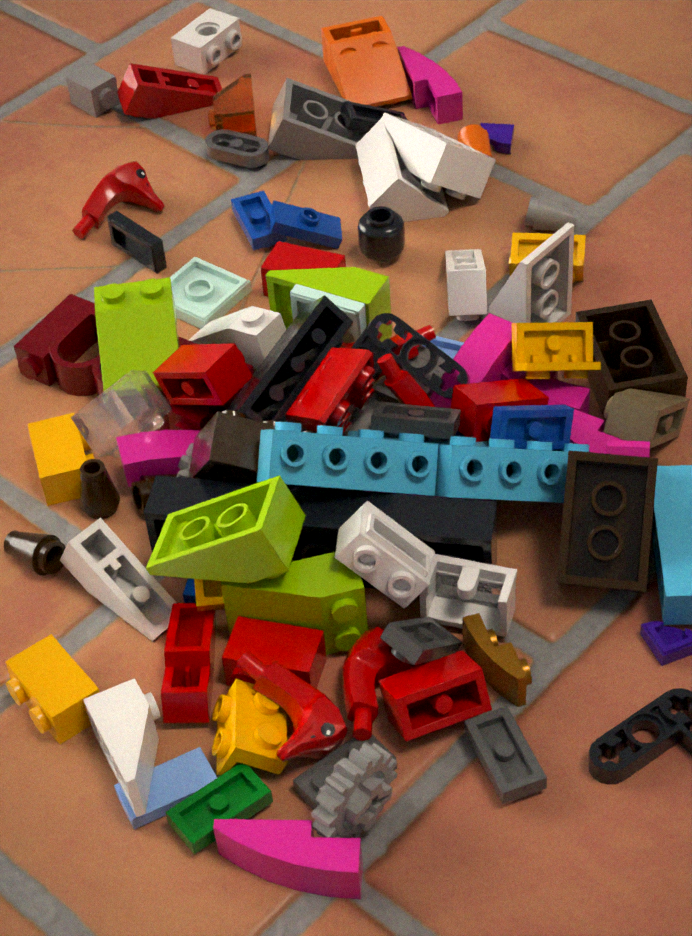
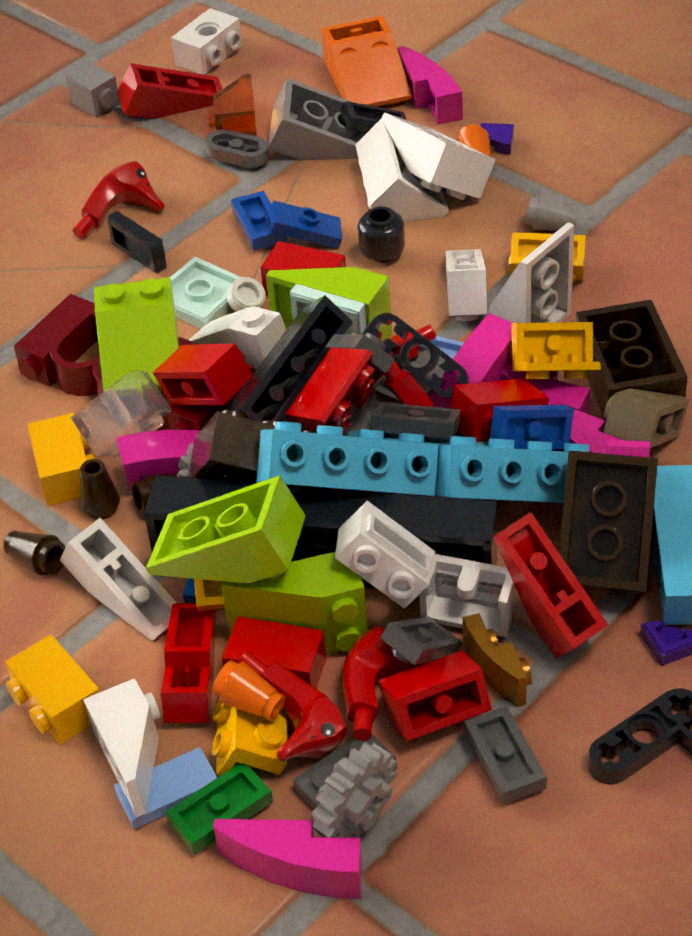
(245, 293): none -> white tile
(246, 690): none -> orange cone
(381, 360): none -> dark grey plate
(548, 587): none -> red slope

